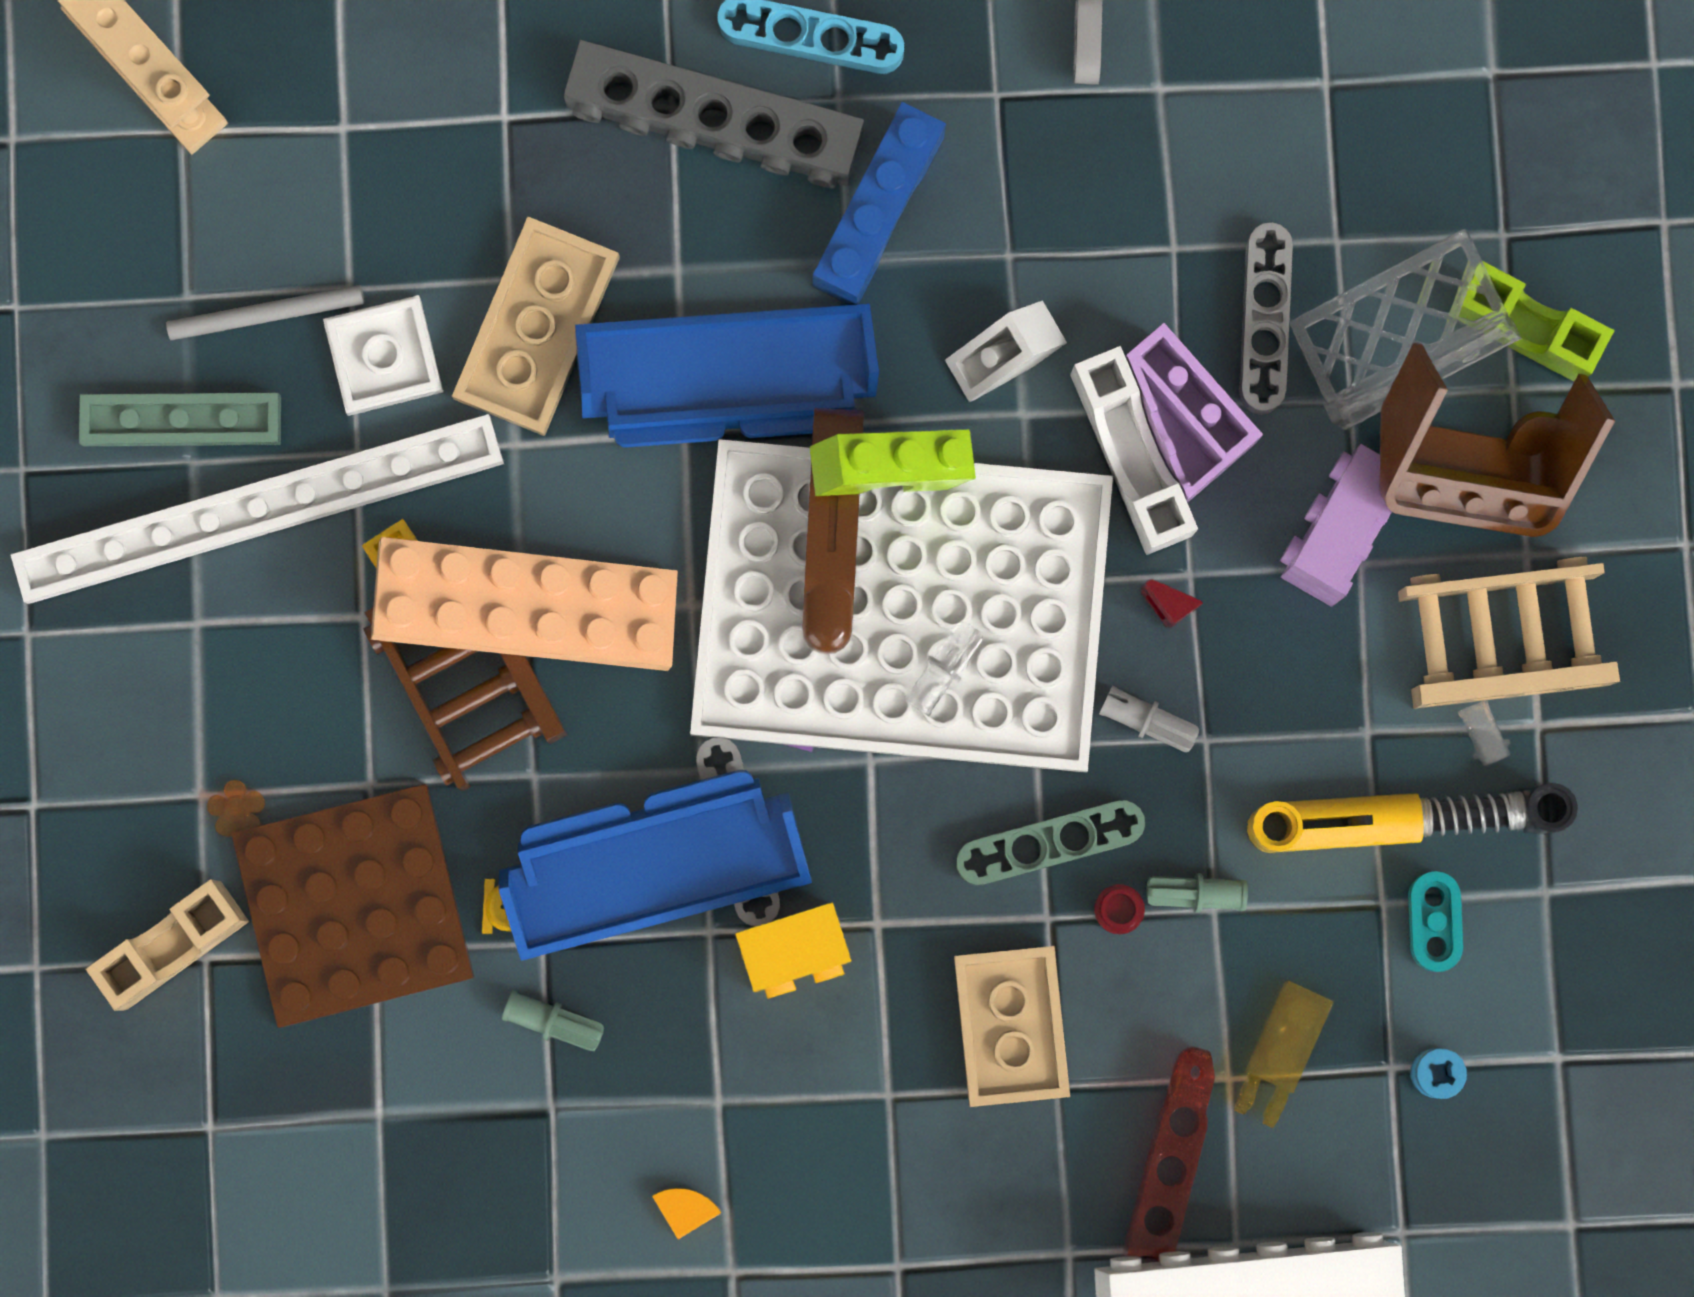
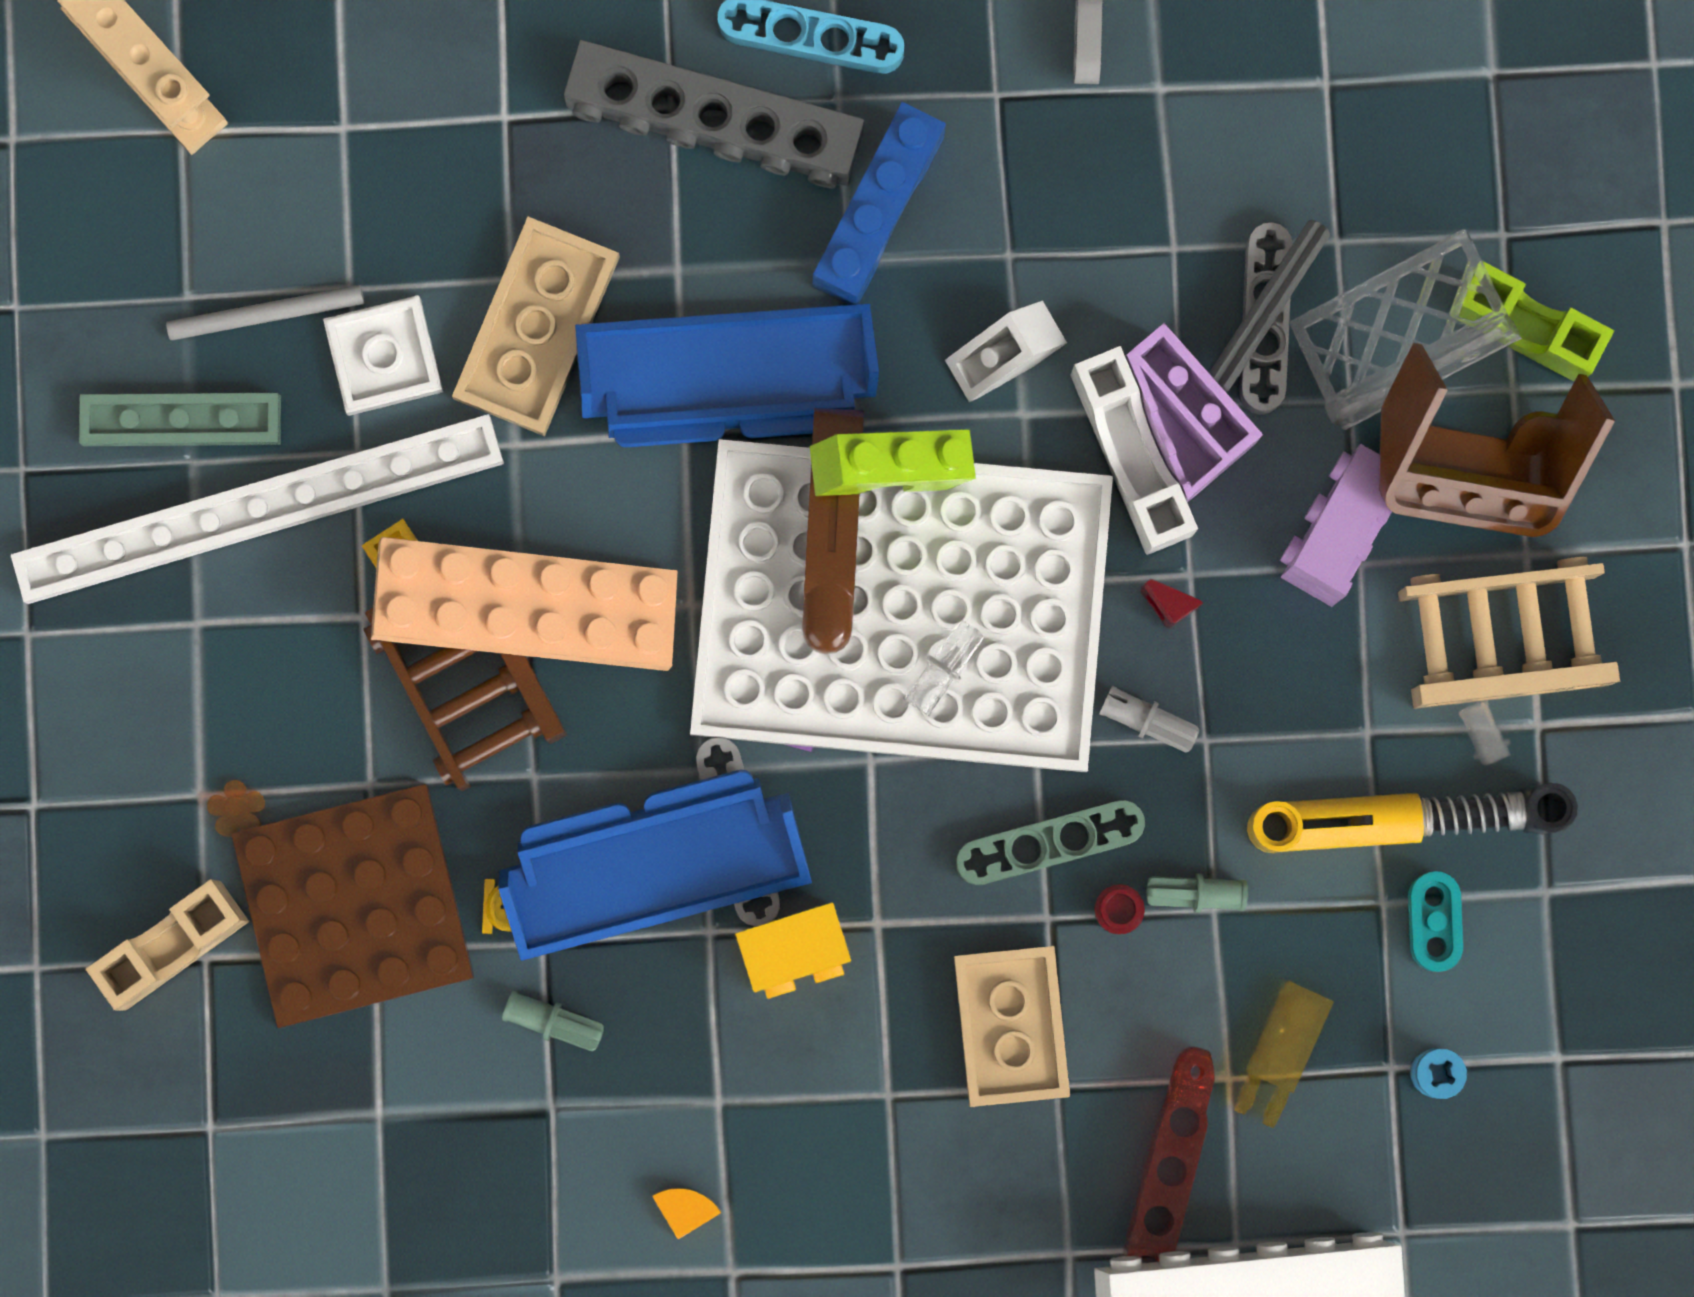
(1269, 304): none -> dark grey axle

